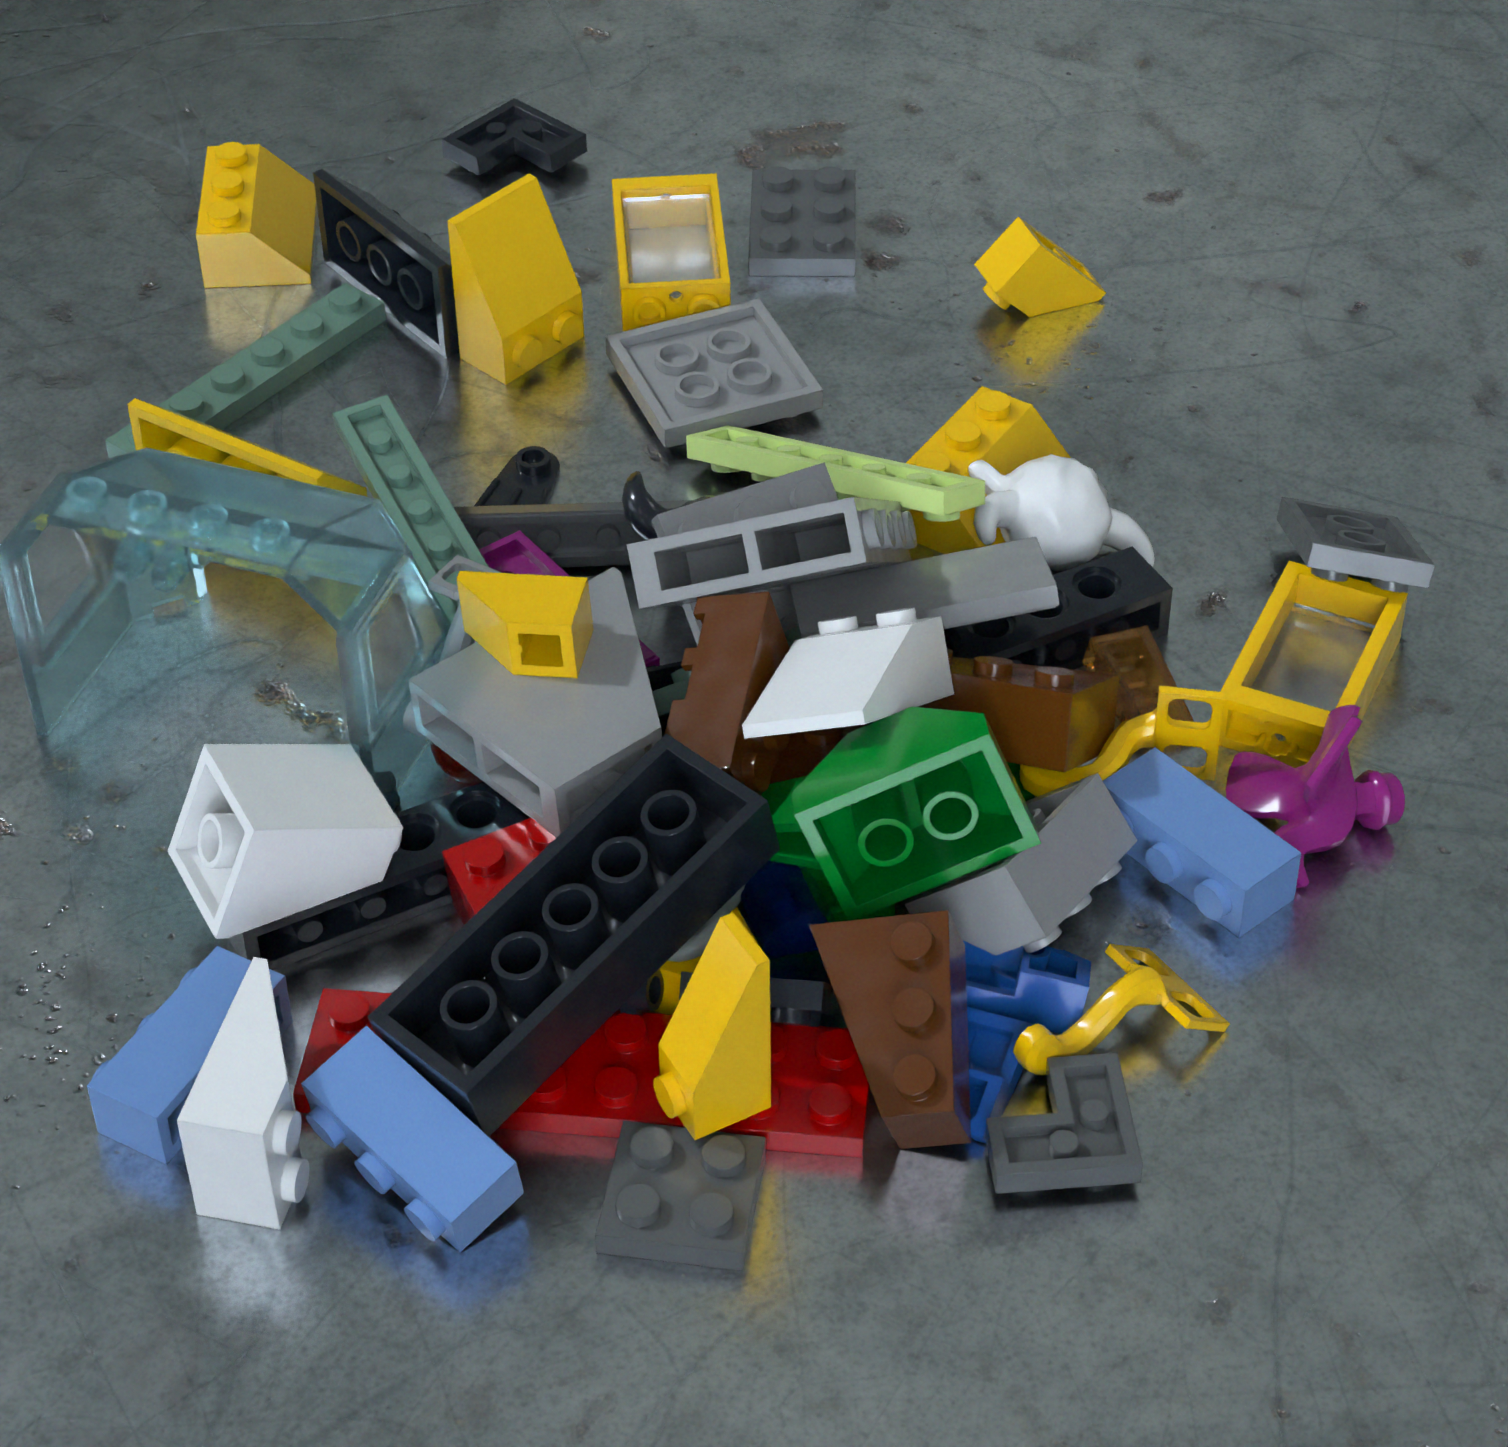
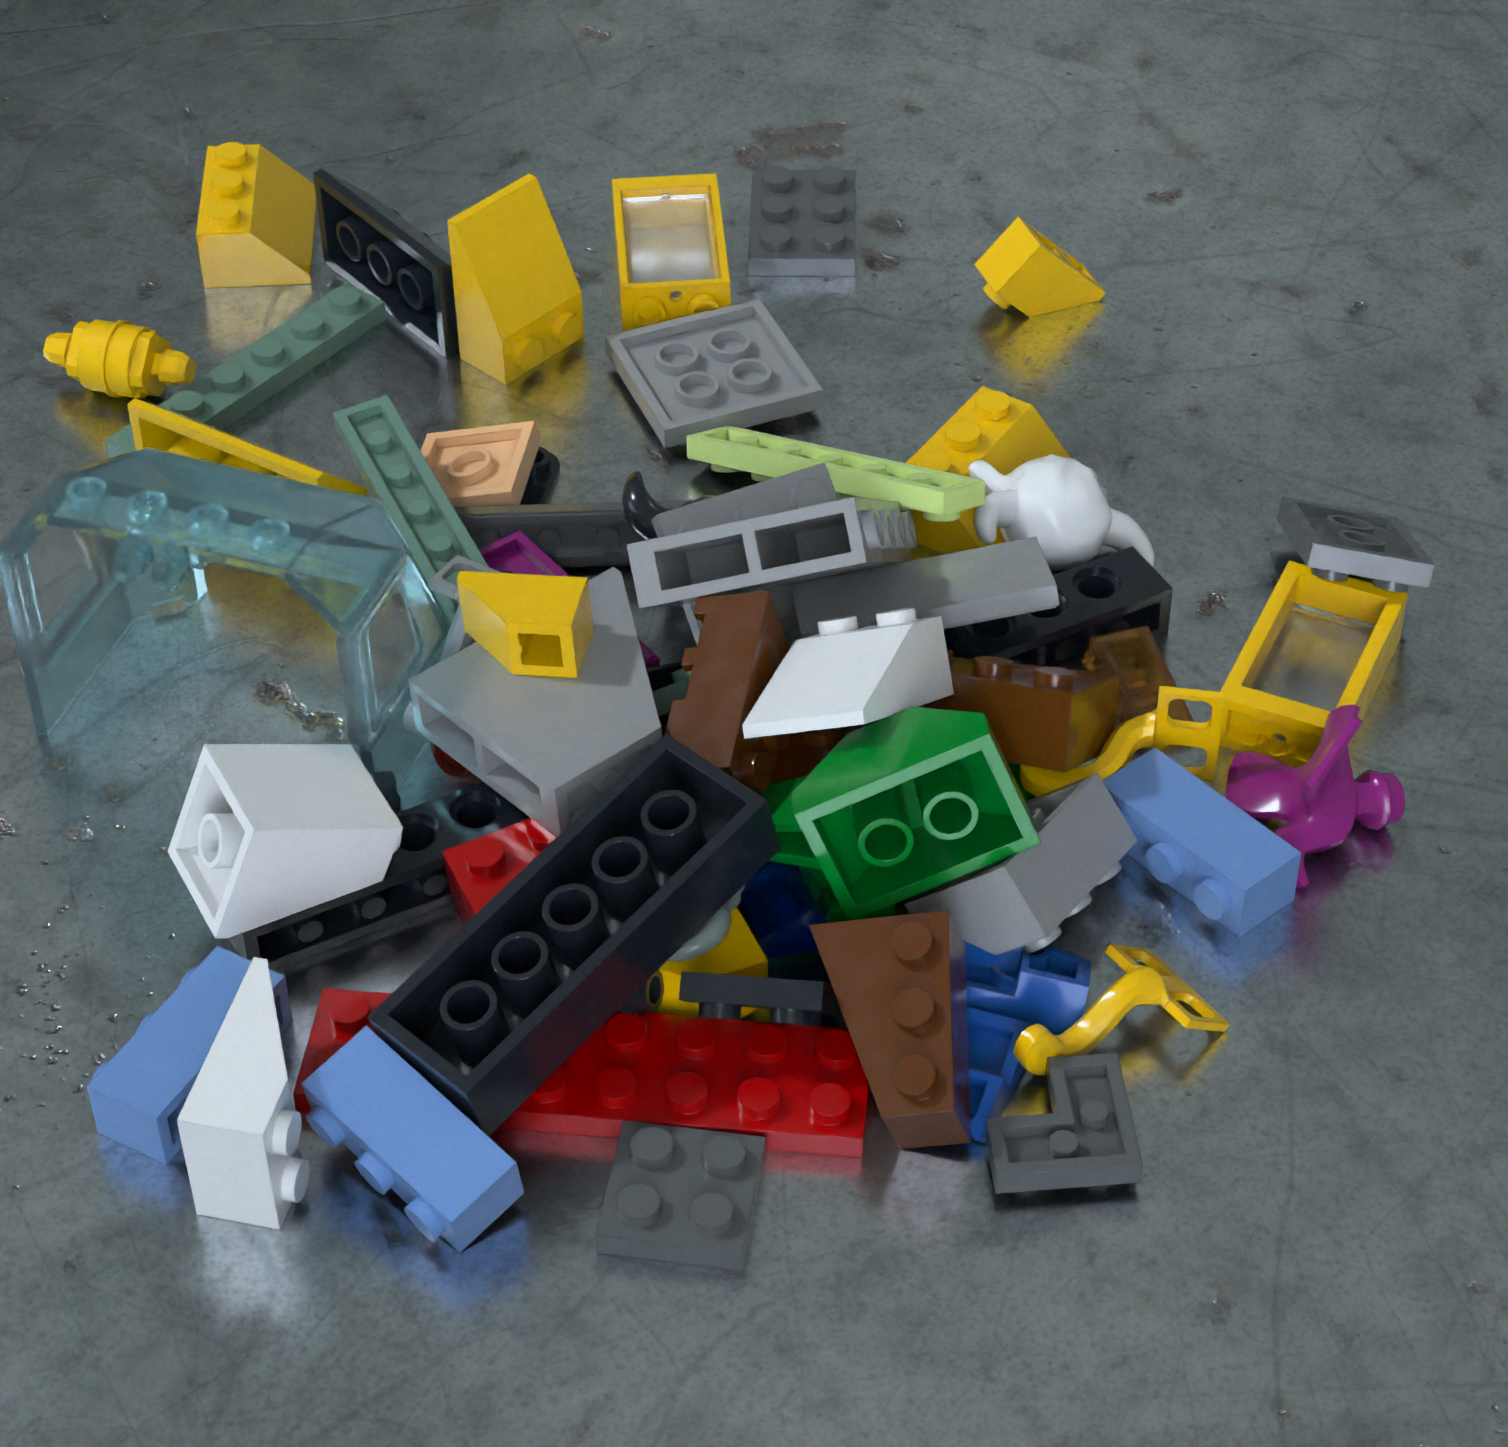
(119, 359): none -> yellow piece
(483, 462): none -> light nougat plate
(512, 131): black plate -> none
(719, 1036): yellow slope -> none

